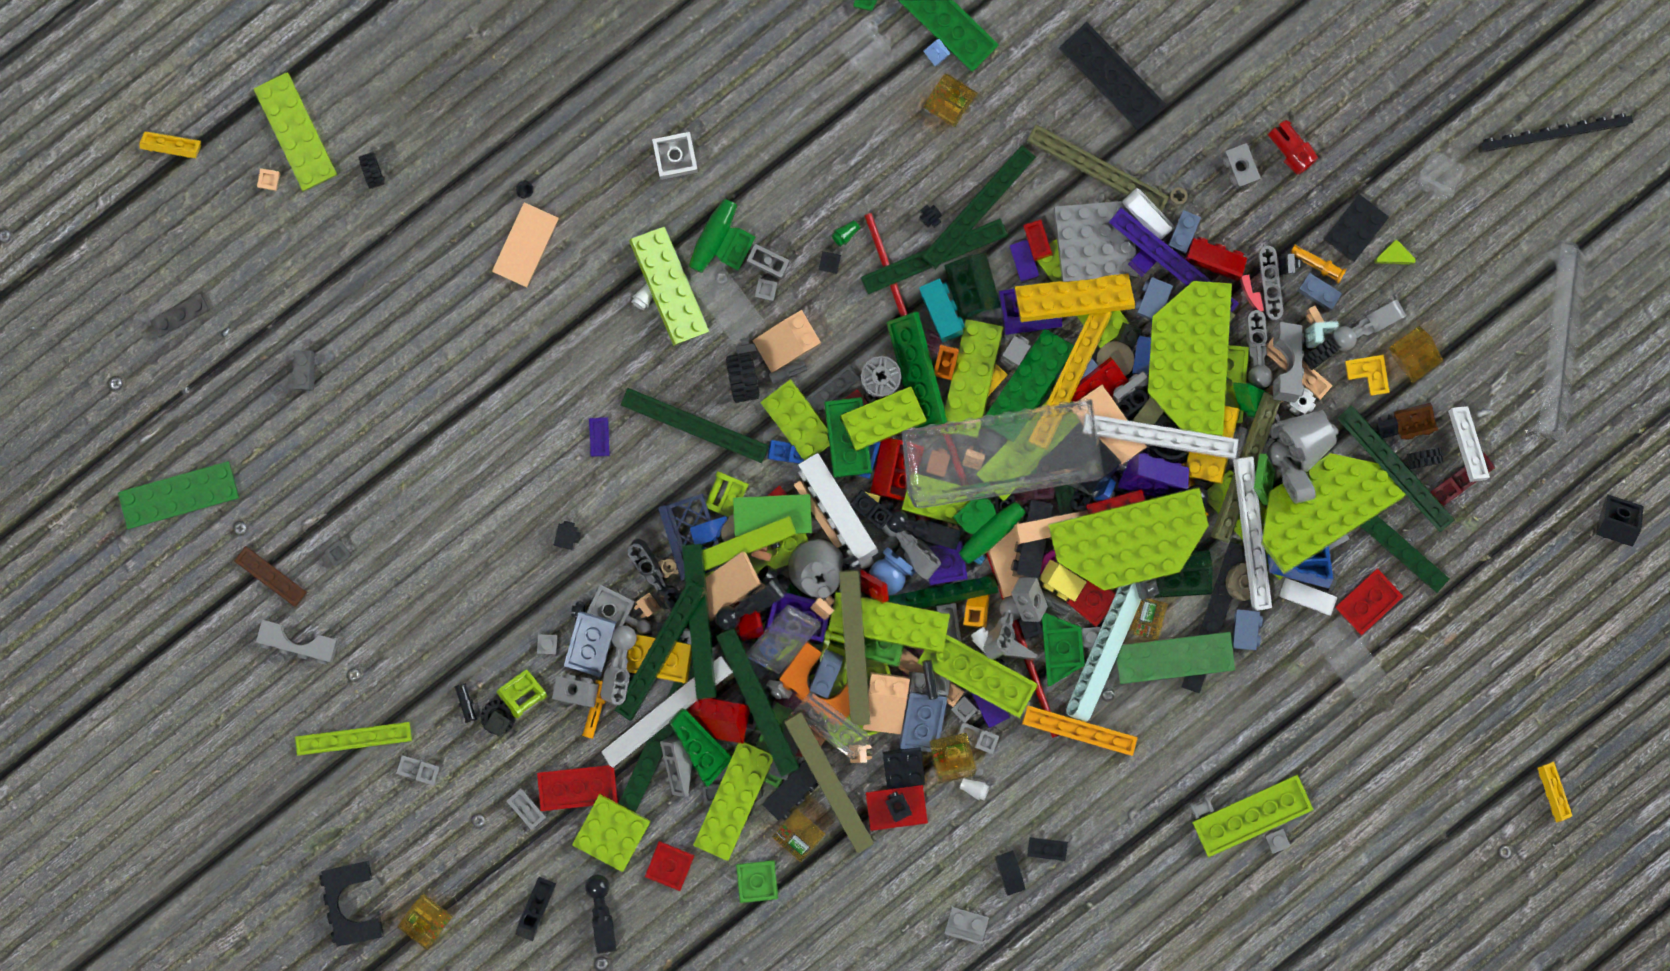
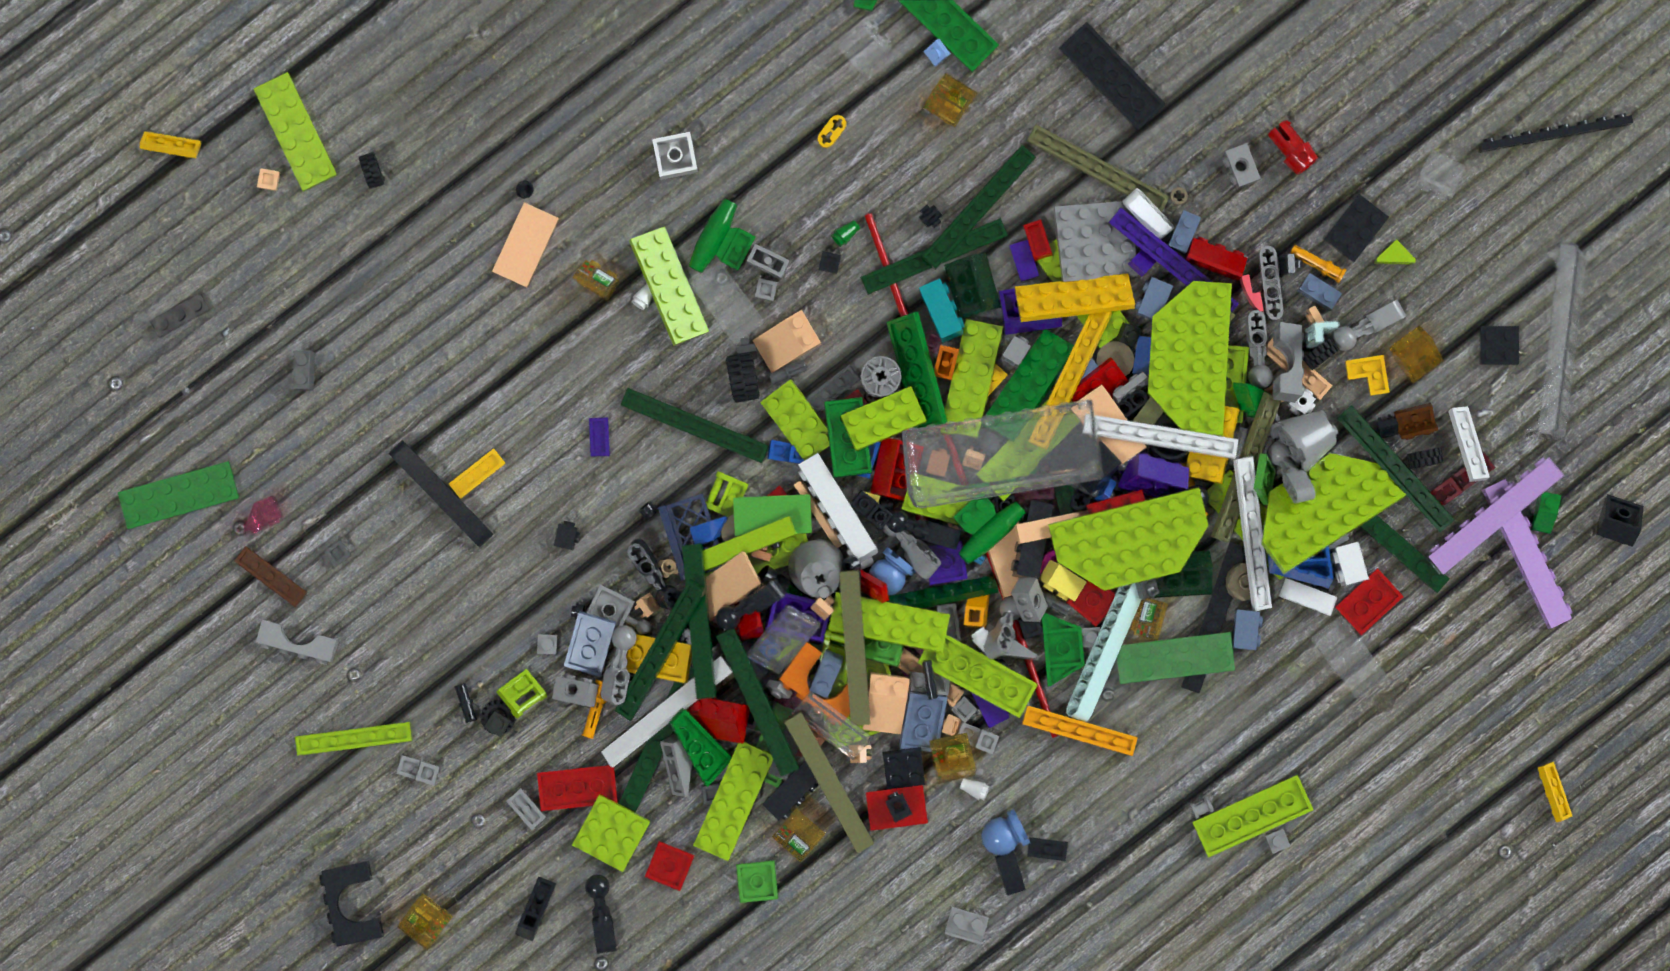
(263, 513): none -> clear pink slope
(441, 493): none -> black beam
(477, 473): none -> yellow plate
(596, 279): none -> clear yellow slope
(648, 510): none -> black plate
(828, 129): none -> yellow beam
(951, 725): none -> light nougat plate
(1002, 834): none -> medium blue tile
(1349, 564): none -> white brick
(1496, 515): none -> lavender brick
(1499, 345): none -> black plate
(1532, 563): none -> lavender brick
(1546, 512): none -> green slope

